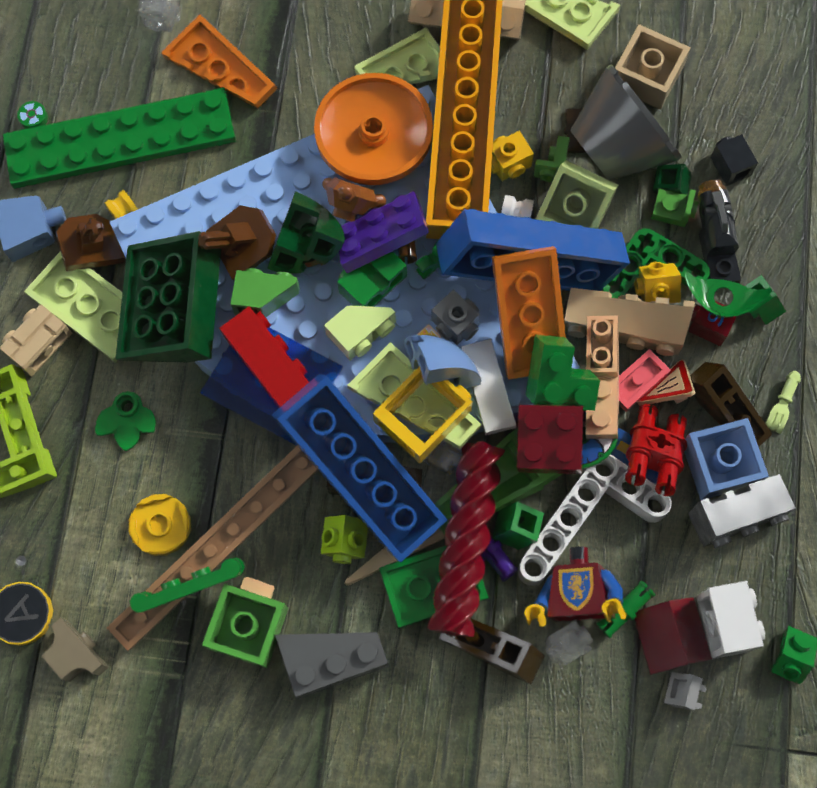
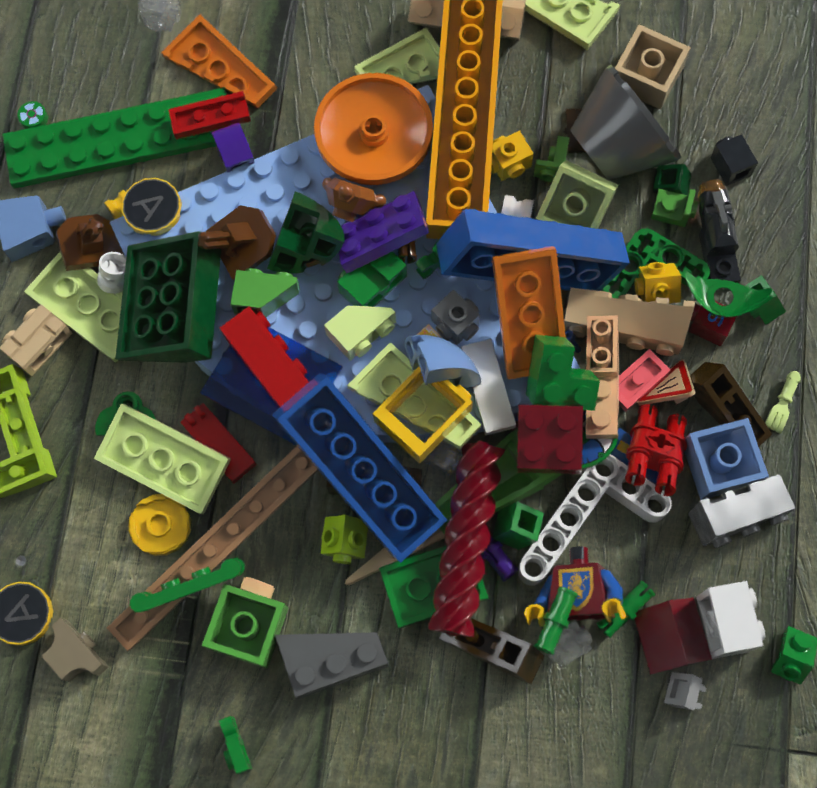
(111, 272): none -> white wheel
(151, 206): none -> black tile
(162, 458): none -> yellowish green plate
(209, 115): none -> red hinge
(210, 432): none -> red hinge
(232, 146): none -> dark purple brick
(236, 755): none -> green plate
(556, 620): none -> green pin
(570, 336): none -> dark blue piece

